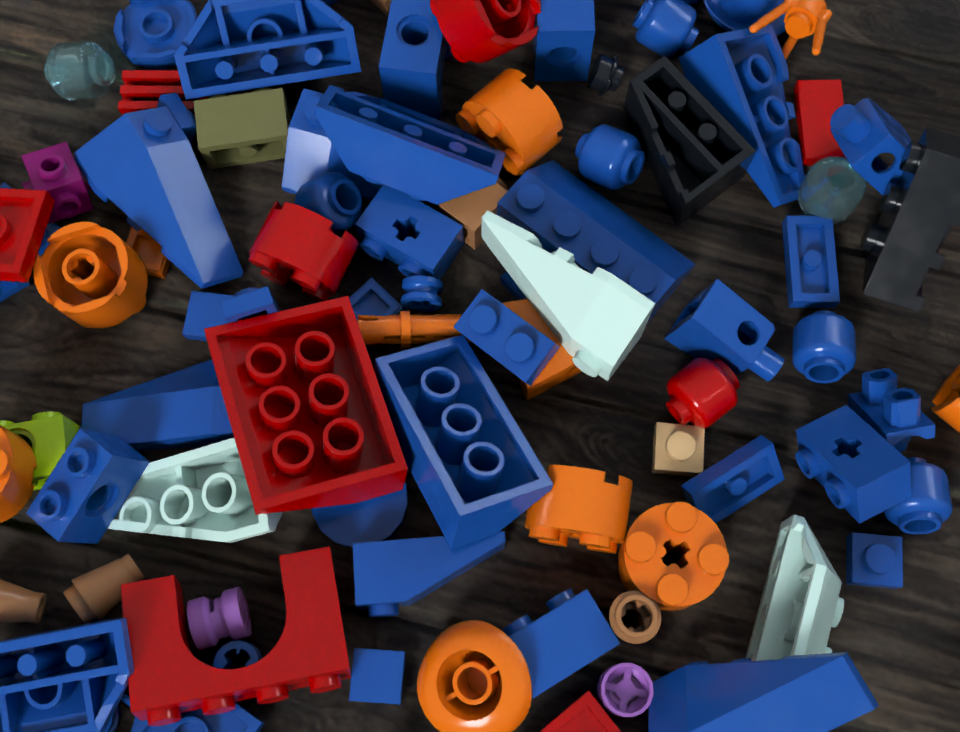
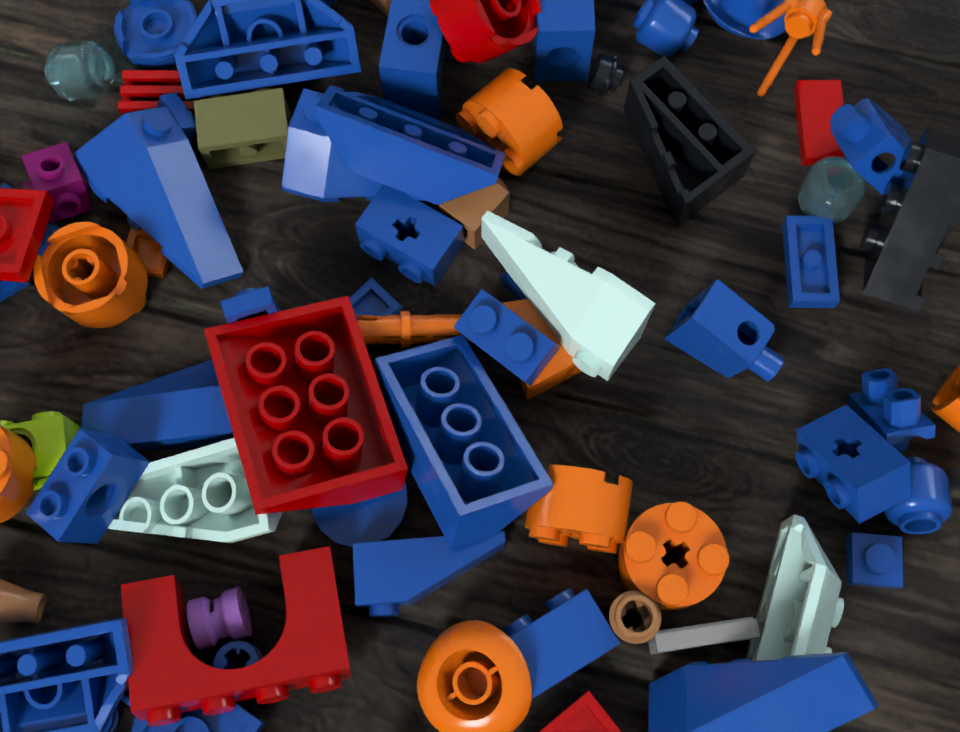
(100, 589): medium nougat cone -> none
(203, 312): blue tile -> none
(303, 249): red brick -> none
(333, 198): blue head -> none
(377, 676): blue tile -> none
(421, 293): blue bush -> none
(598, 233): blue slope -> none
(610, 157): blue head -> none
(633, 690): medium lavender wheel -> none
(678, 449): tan plate -> none
(702, 392): red head -> none
(704, 635): none -> light grey tile
(735, 479): blue plate -> none
(744, 83): blue wedge -> none
(824, 346): blue head -> none

